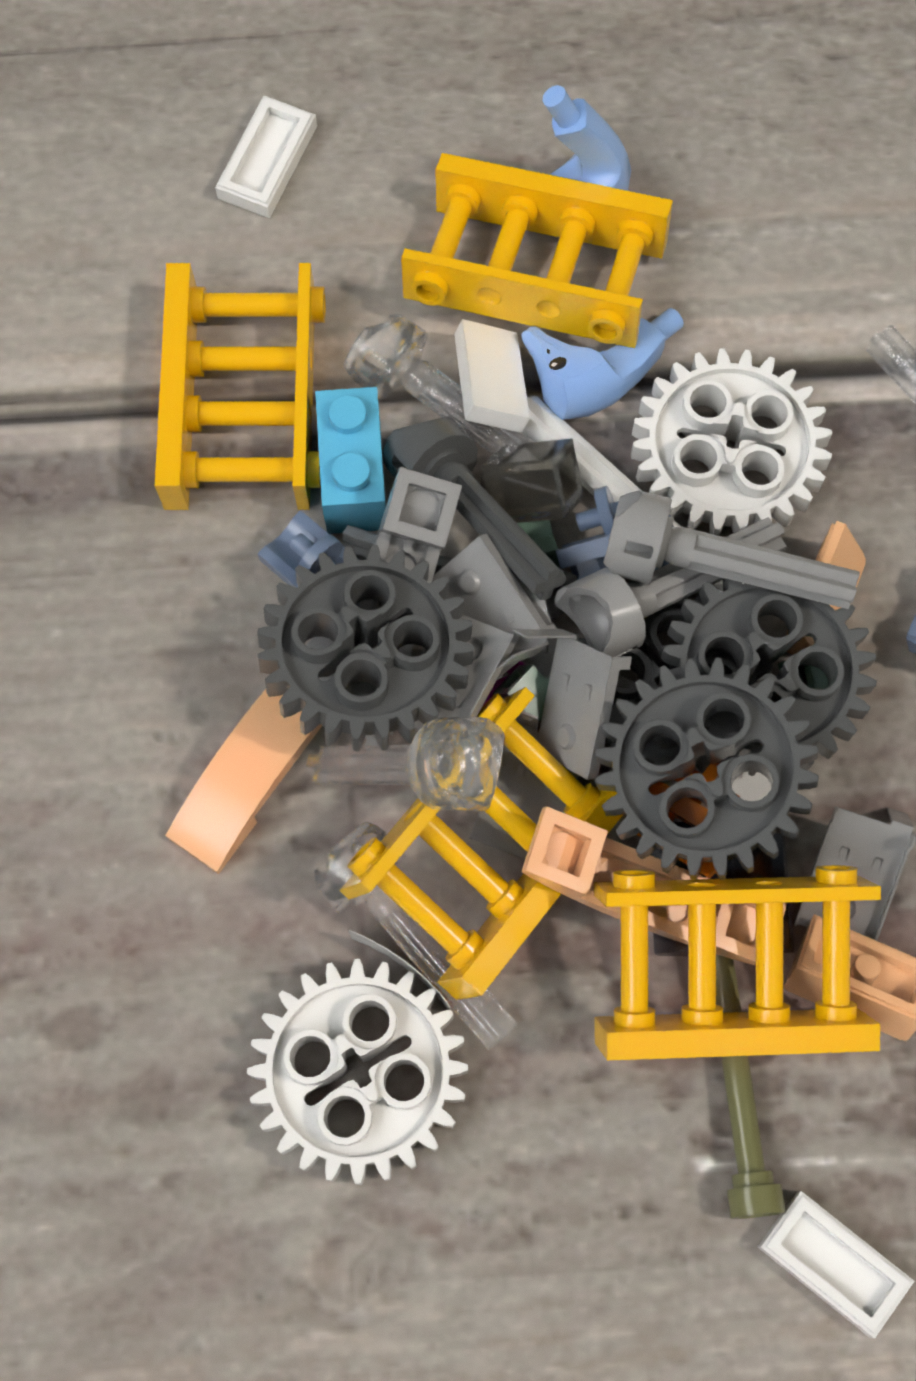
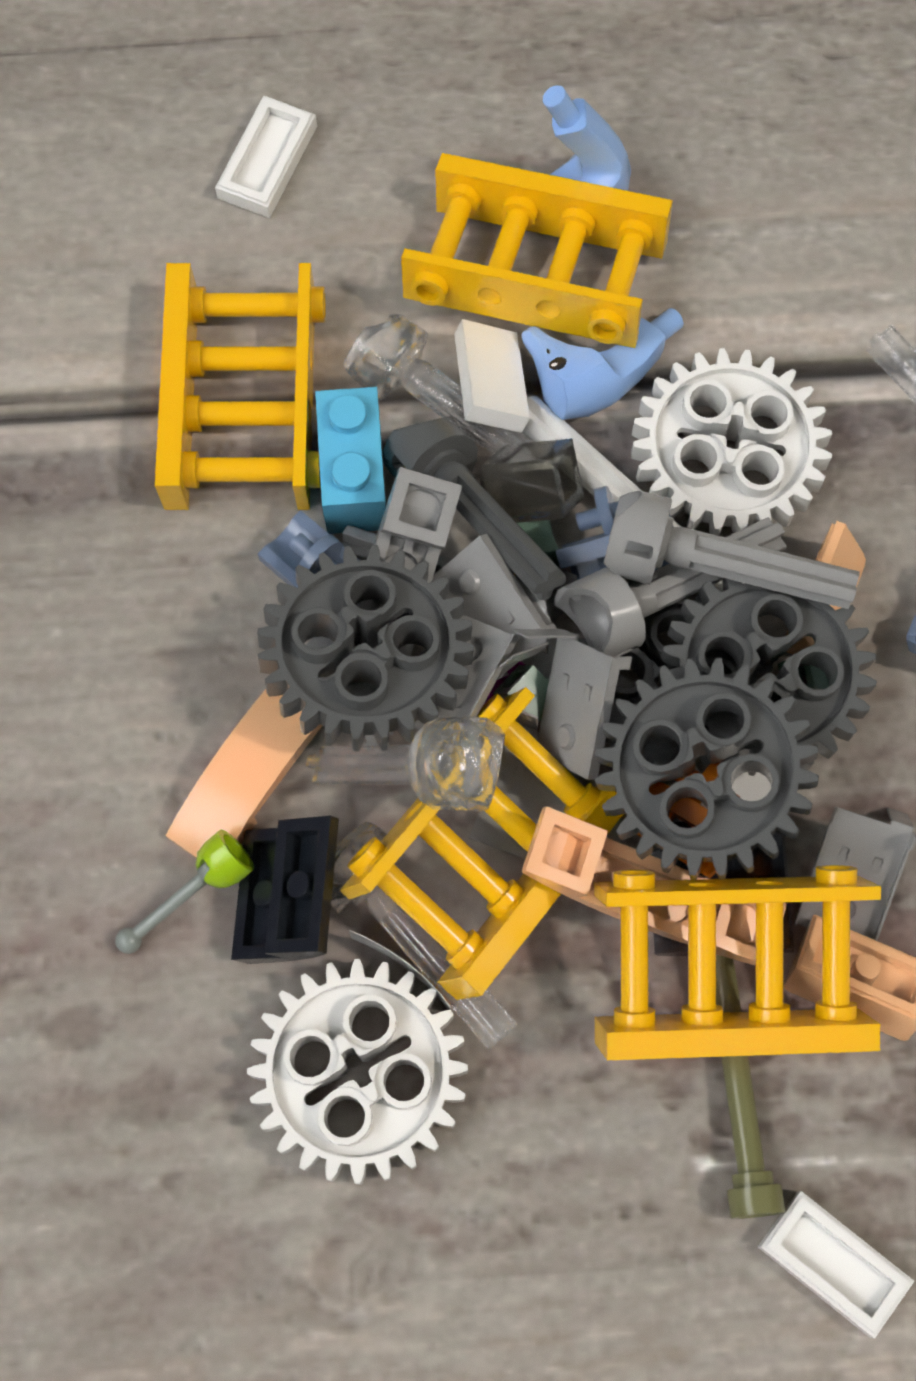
(218, 863): none -> hinge
(288, 894): none -> black slope

